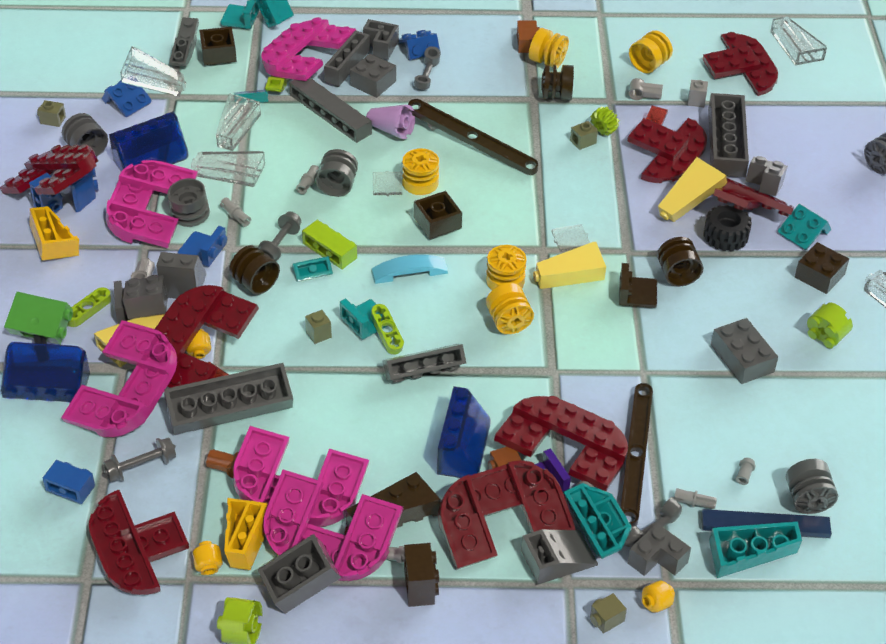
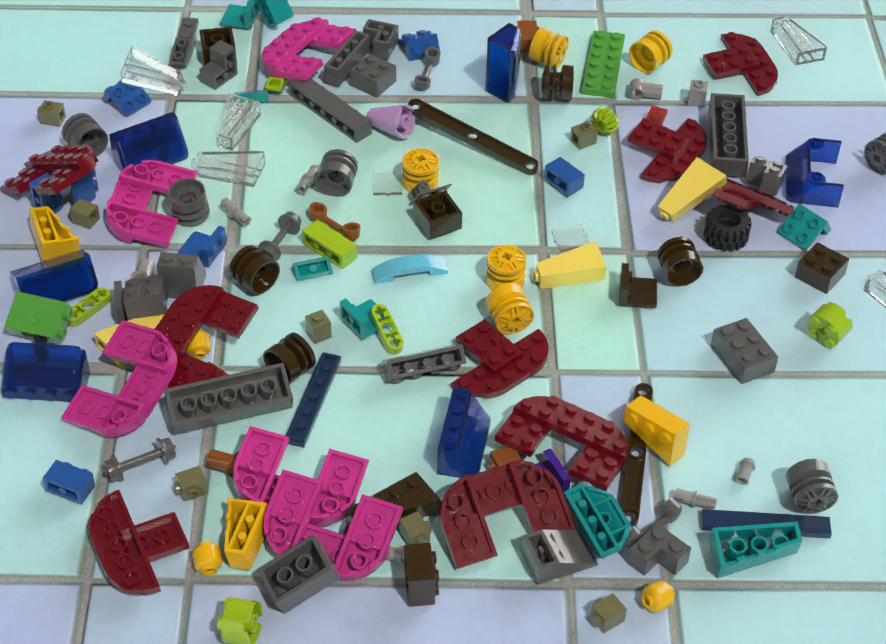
(58, 278): none -> clear blue windscreen
(84, 214): none -> olive brick
(190, 483): none -> olive brick
(221, 67): none -> dark grey brick
(294, 353): none -> dark brown wheel
(313, 399): none -> dark blue tile
(319, 211): none -> dark orange piece
(414, 529): none -> olive brick
(423, 190): none -> dark grey hinge
(501, 361): none -> dark red plate
(503, 62): none -> clear blue windscreen
(564, 176): none -> blue brick
(603, 64): none -> bright green plate
(658, 428): none -> yellow wedge
(807, 186): none -> clear blue windscreen

